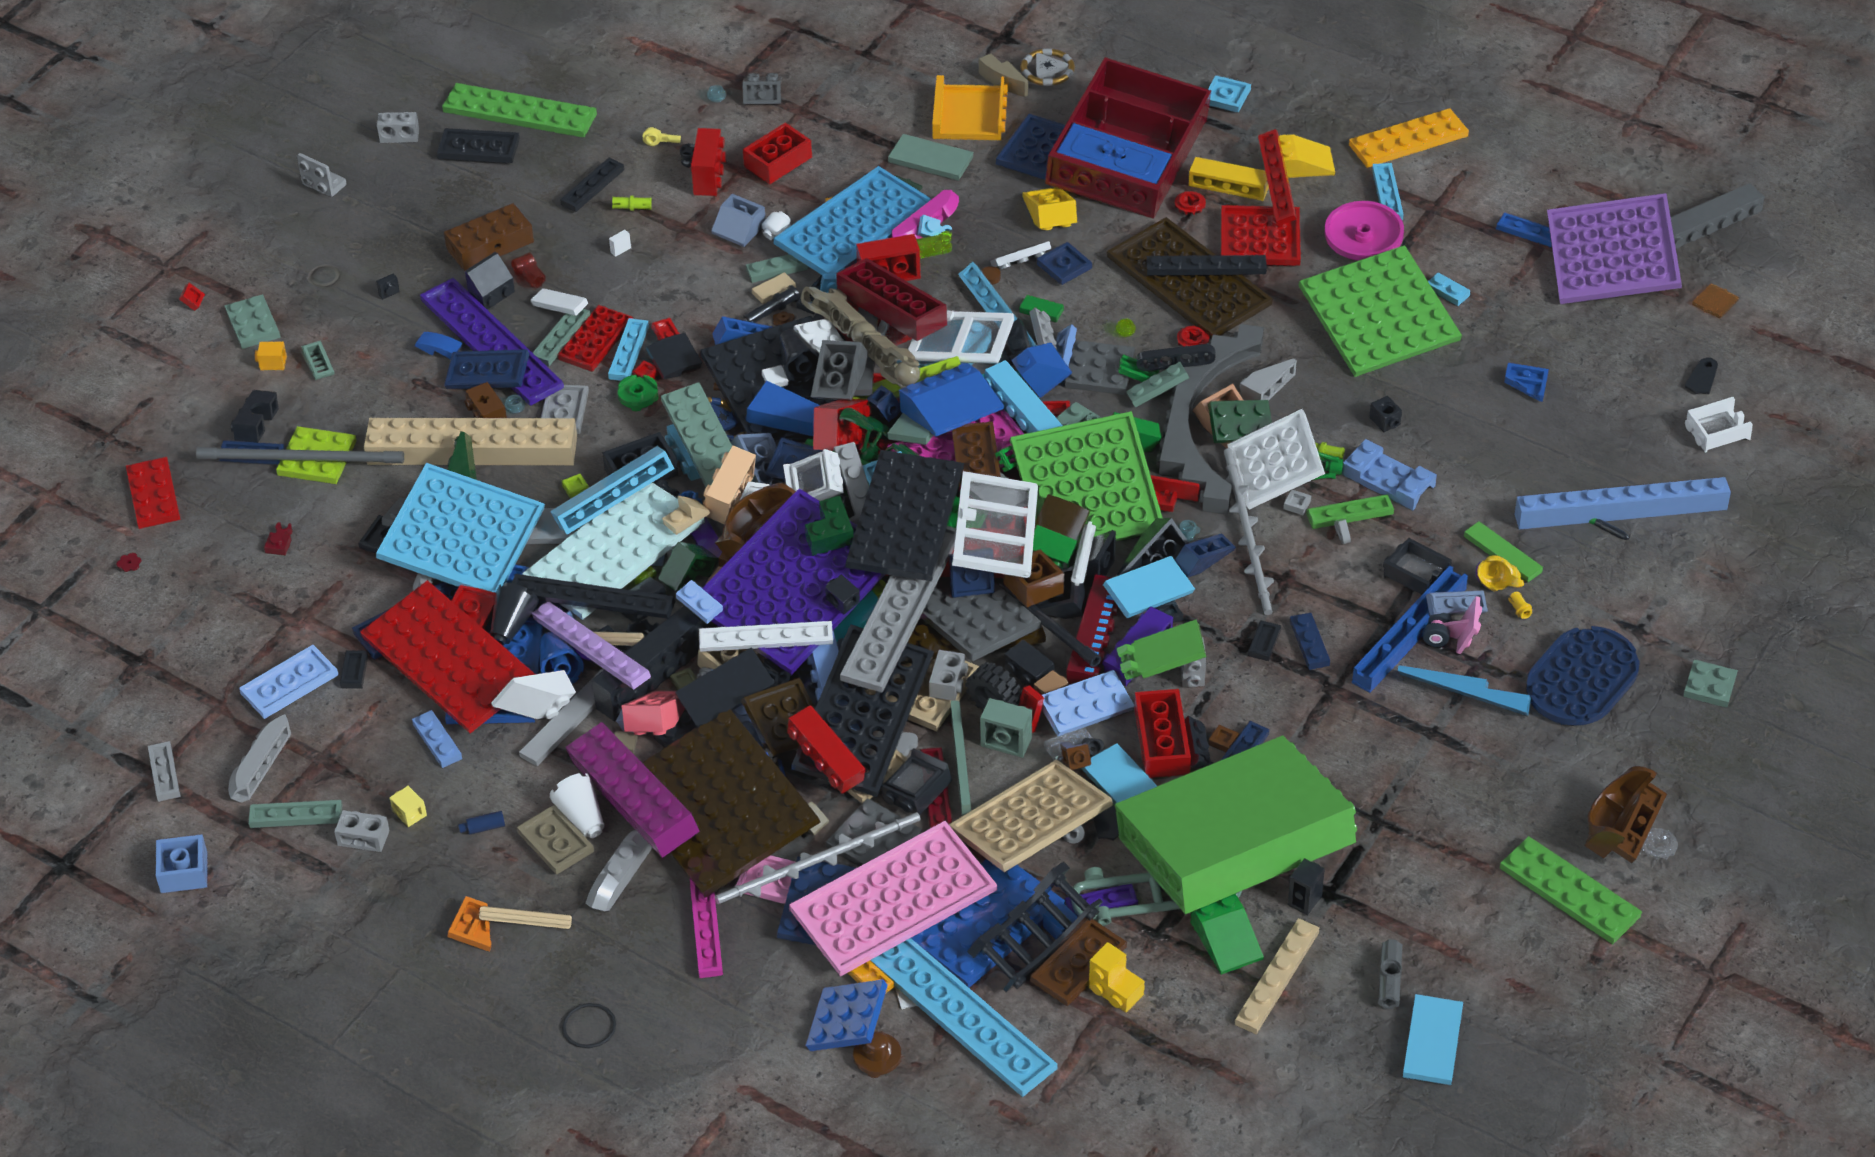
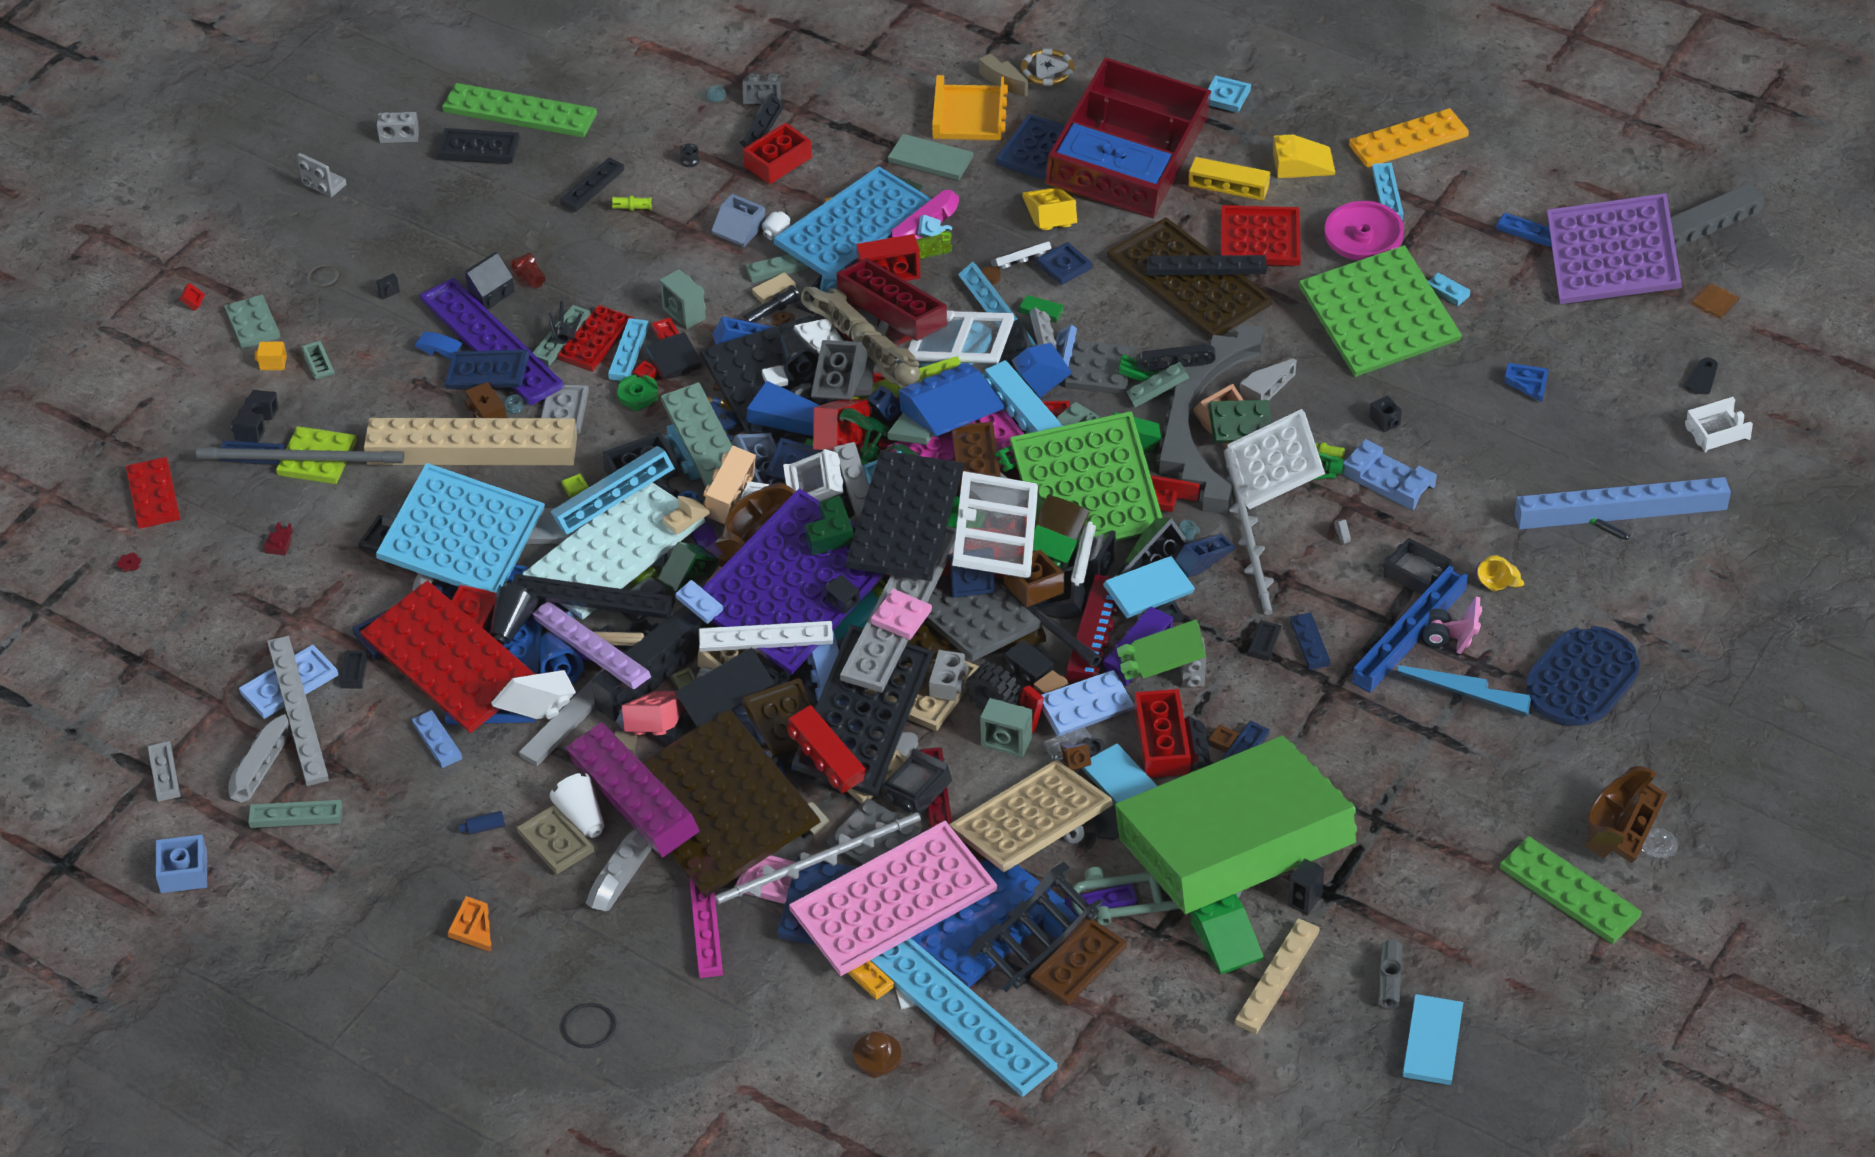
(297, 711): none -> light grey plate
(362, 831): light grey brick -> none
(408, 806): light yellow brick -> none
(463, 459): dark green slope -> none
(493, 232): reddish brown brick -> none
(525, 917): tan axle -> none
(559, 301): white tile -> none
(562, 332): none -> black plant
(620, 243): white tile -> none
(653, 137): light yellow plate -> none
(683, 299): none -> sand green brick
(708, 161): red brick -> none
(762, 120): none -> black plate
(802, 390): none -> dark grey slope
(846, 1015): blue plate -> none
(901, 614): none -> bright pink plate
(960, 758): sand green tile -> none
(1112, 980): yellow brick -> none
(1125, 328): clear neon green plate -> none
(1194, 332): red gear -> none
(1196, 199): red gear -> none
(1277, 177): red plate -> none
(1297, 502): light grey plate -> none
(1350, 510): bright green tile -> none
(1454, 602): sand blue tile -> none
(1496, 545): bright green tile -> none
(1522, 608): yellow pin -> none
(1710, 683): sand green plate -> none

